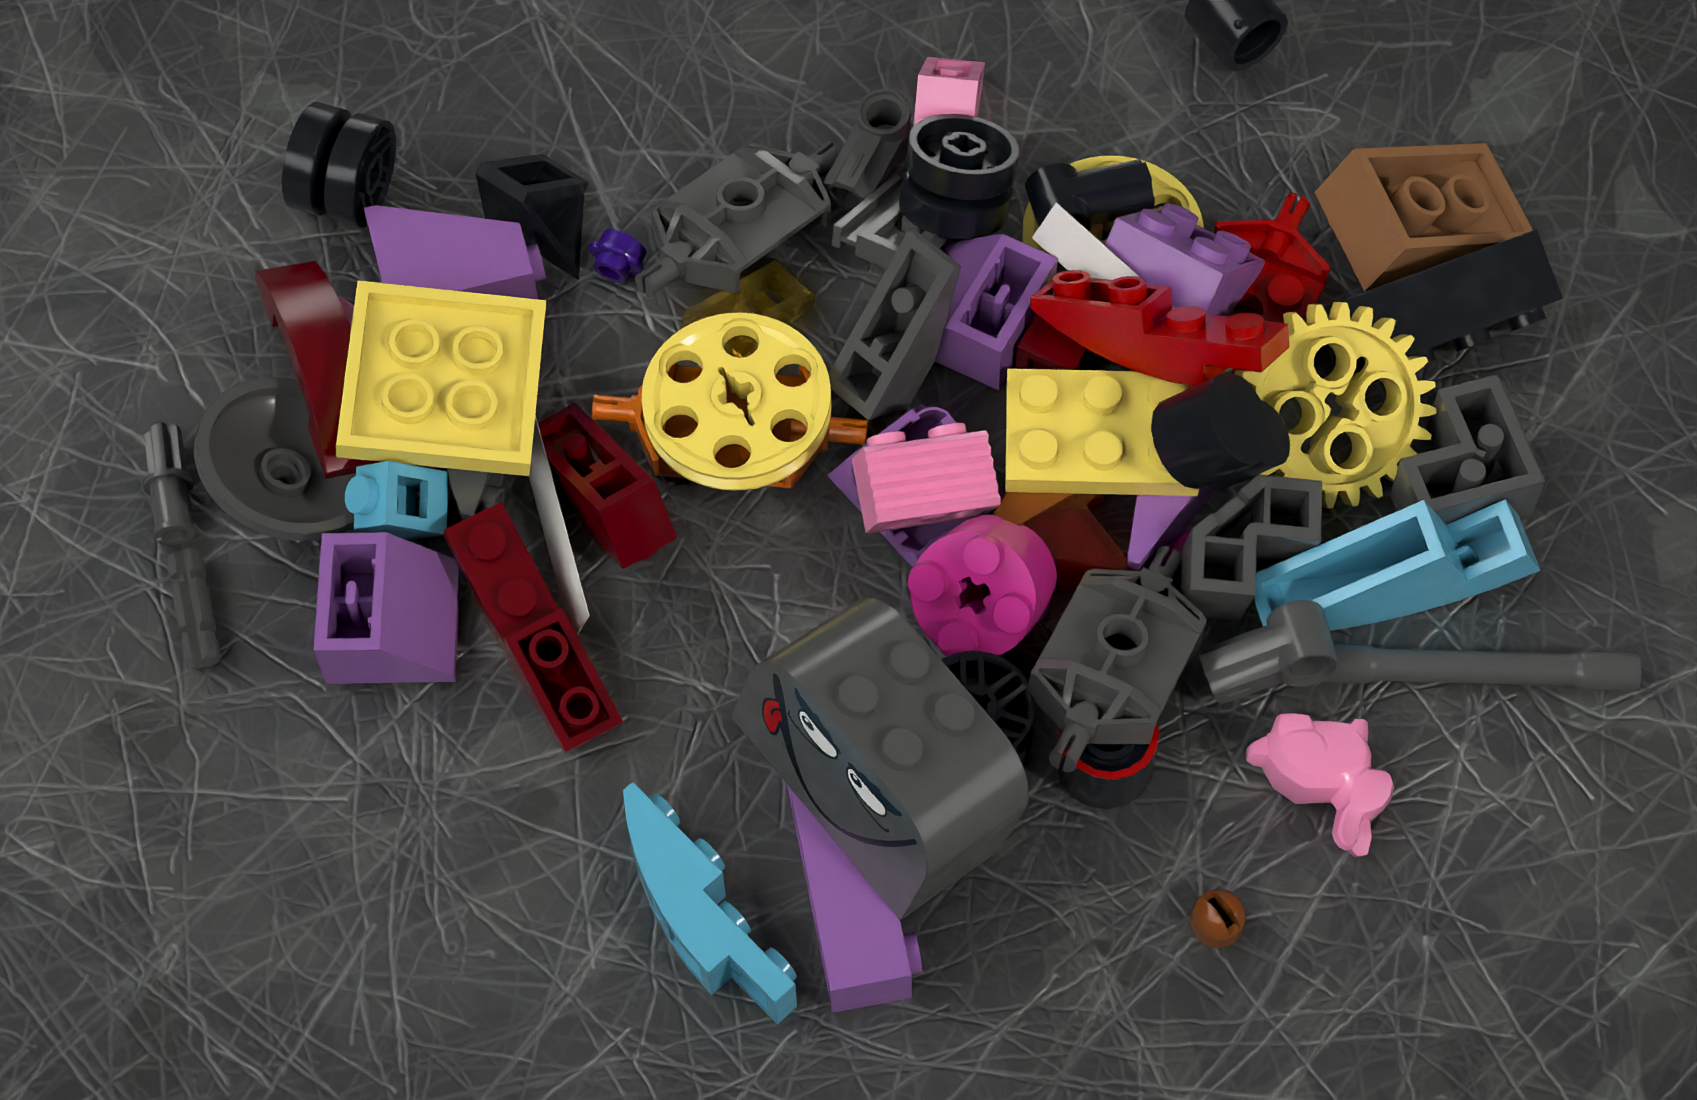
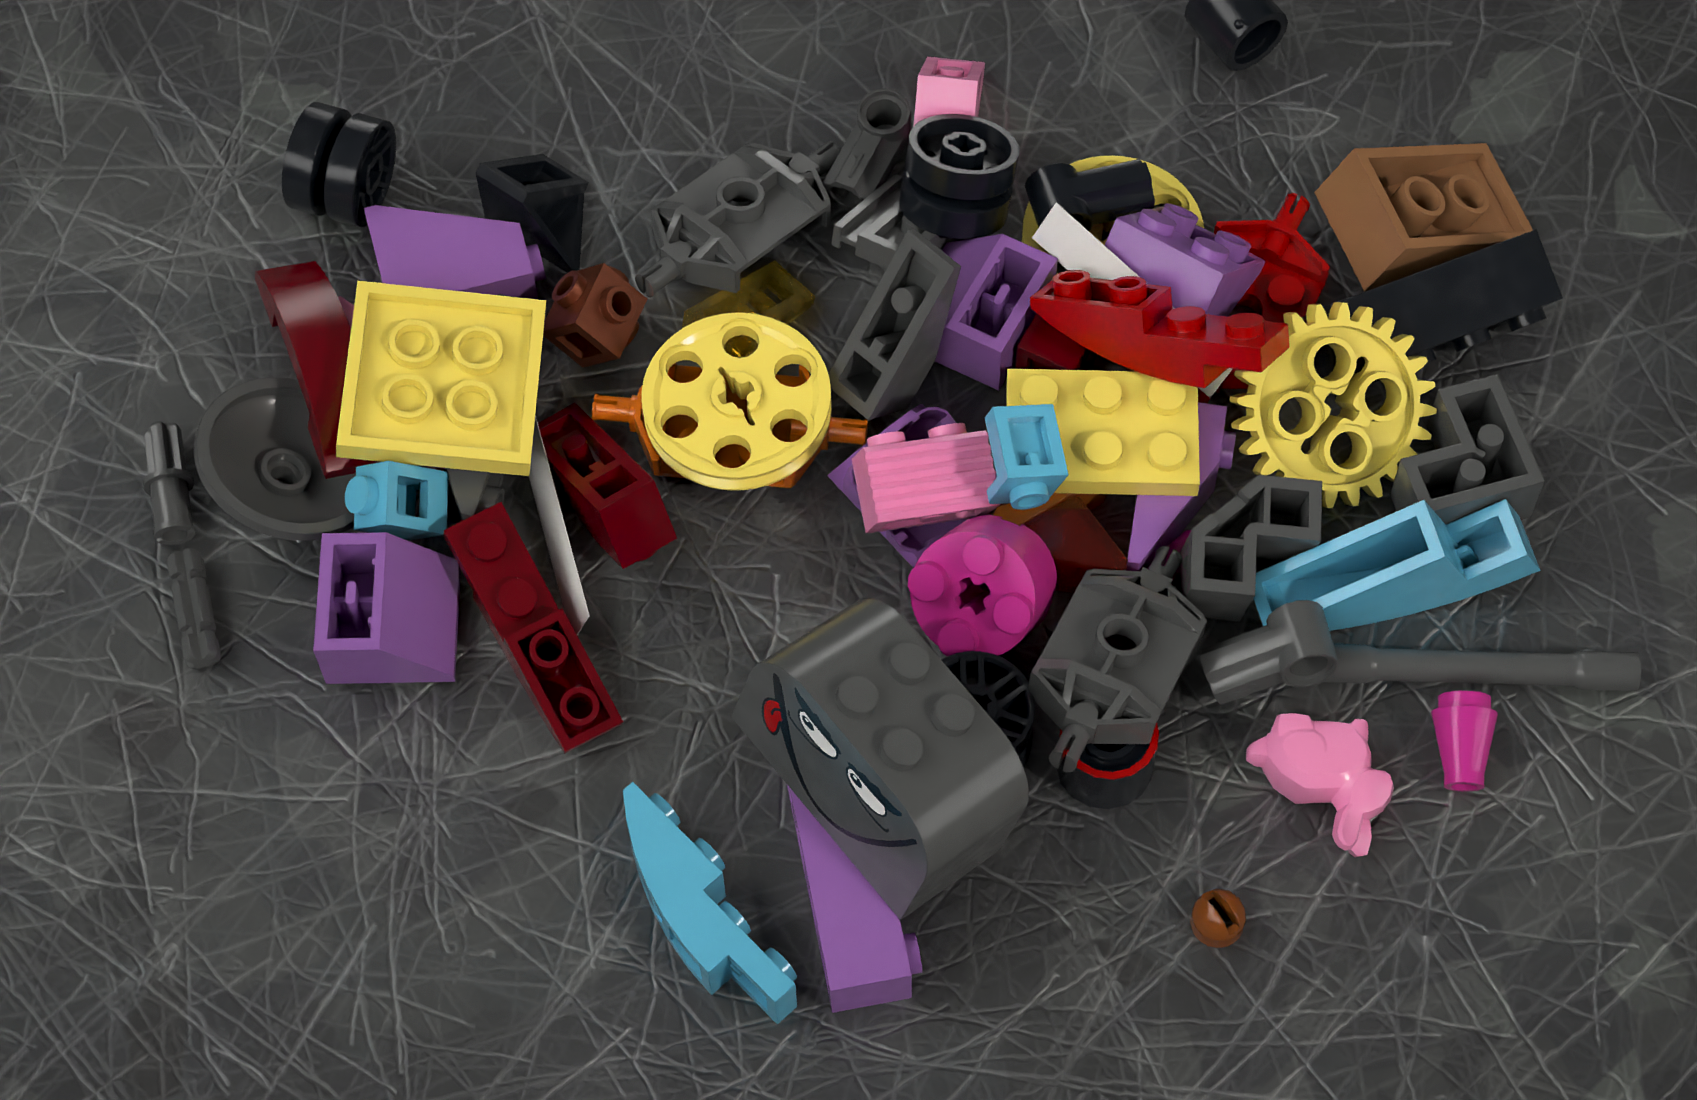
(594, 314): none -> copper brick
(617, 256): dark purple plate -> none
(1025, 455): none -> medium azure bracket
(1218, 434): black piece -> none
(1464, 737): none -> dark pink cone

